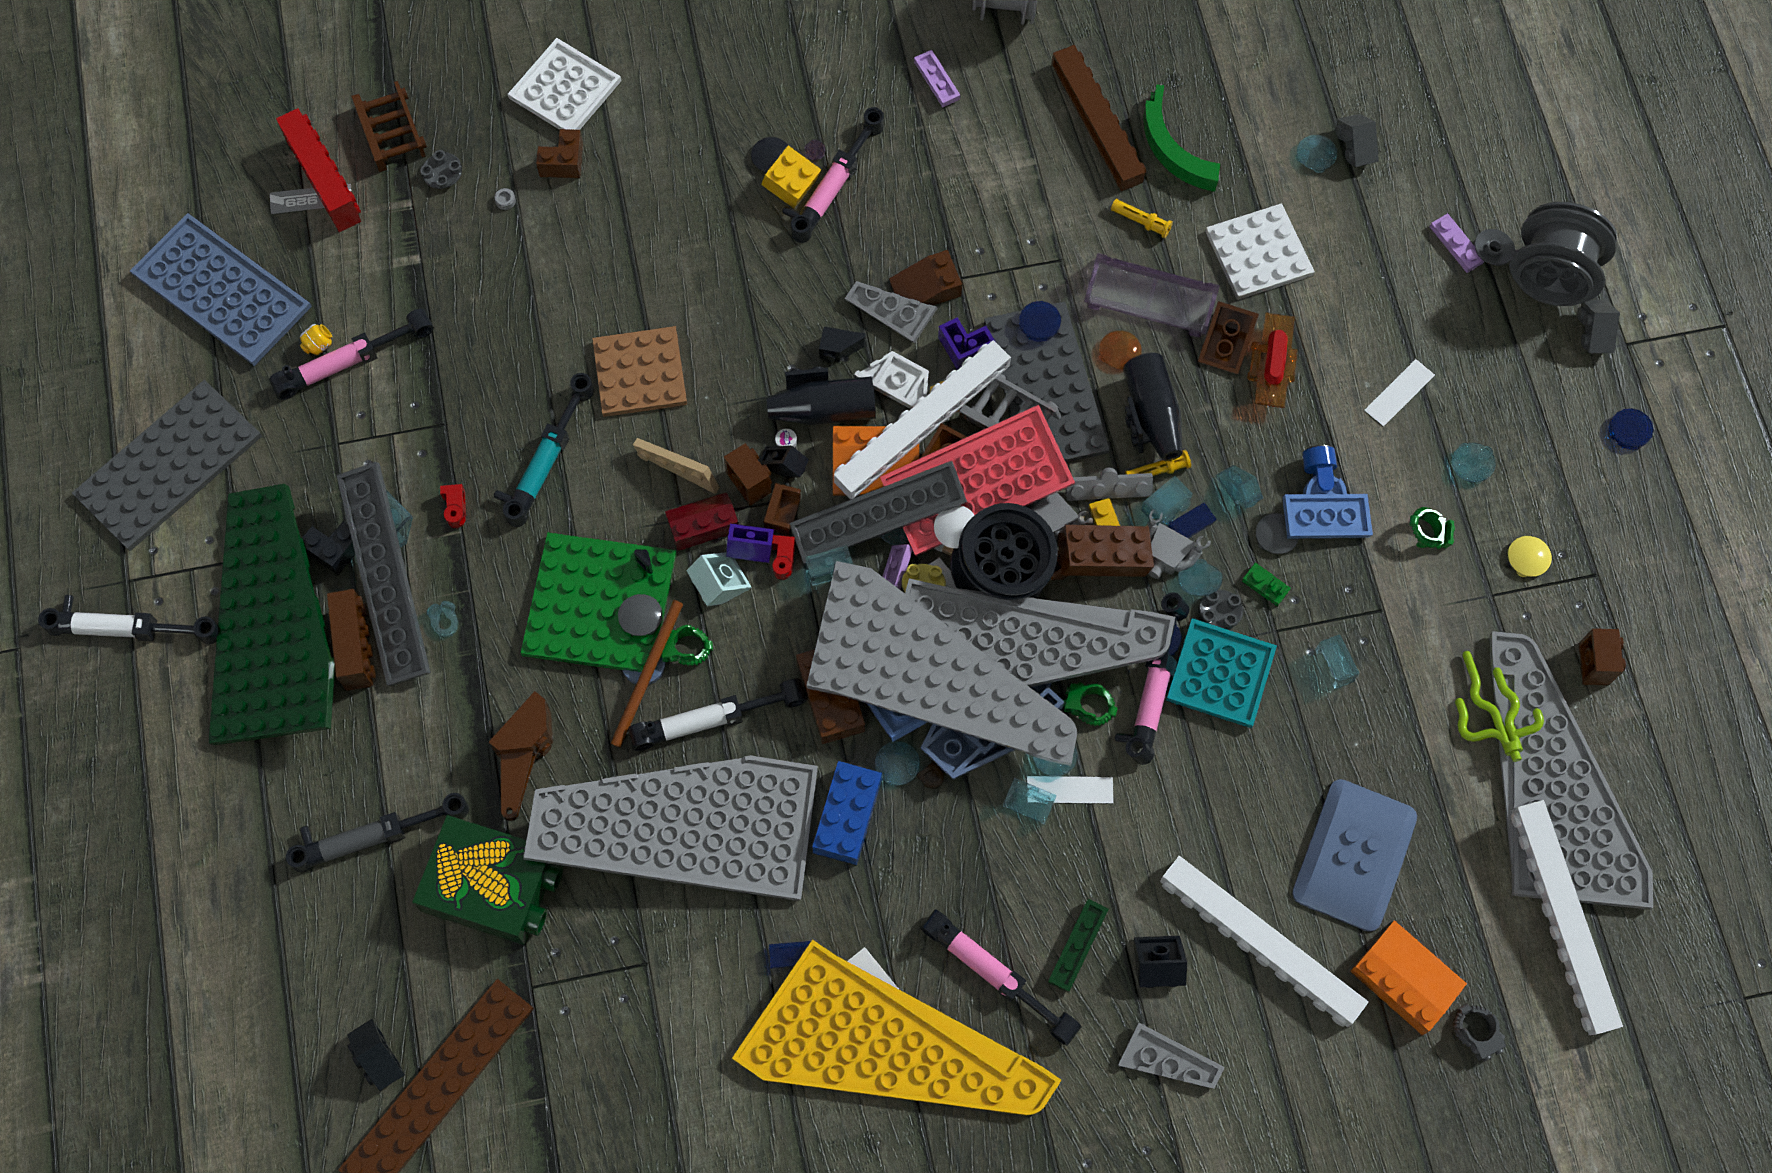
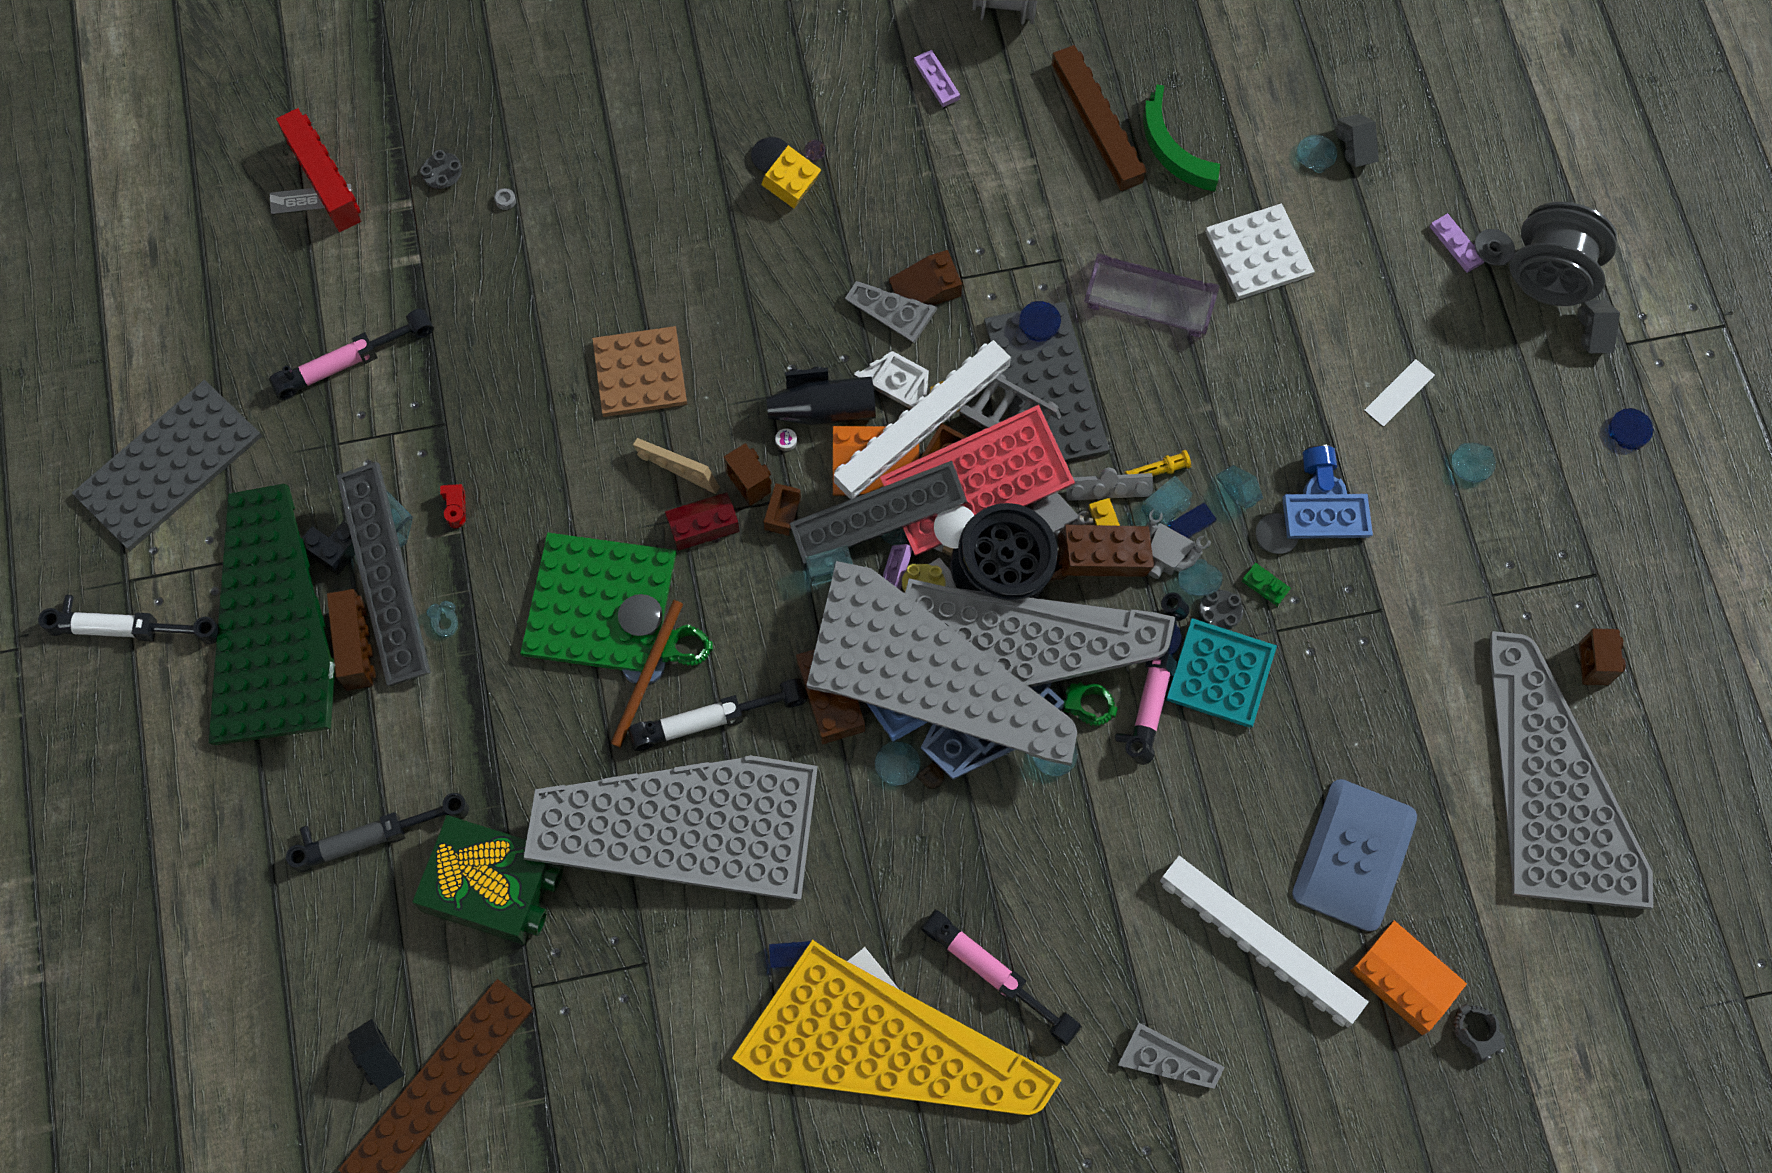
(220, 289): sand blue plate -> none
(315, 339): yellow head -> none
(376, 139): reddish brown fence -> none
(518, 745): reddish brown slope -> none
(553, 441): black piece -> none
(562, 160): reddish brown brick -> none
(564, 86): white plate -> none
(643, 559): black slope -> none
(718, 578): light aqua slope -> none
(749, 543): dark purple brick -> none
(784, 461): black slope -> none
(785, 555): red leg -> none
(839, 344): black slope -> none
(842, 168): black piece -> none
(847, 813): blue brick -> none
(960, 344): dark purple brick -> none
(1029, 800): clear light blue panel -> none
(1076, 788): white sticker -> none
(1078, 945): dark green plate -> none
(1119, 348): clear orange dish -> none
(1150, 221): yellow pin -> none
(1153, 406): black piece -> none
(1160, 961): black slope -> none
(1228, 337): reddish brown slope -> none
(1280, 360): clear orange piece -> none
(1339, 660): clear light blue panel -> none
(1442, 529): green piece -> none
(1507, 733): lime plant -> none
(1529, 556): light yellow dish -> none
(1566, 918): white brick -> none

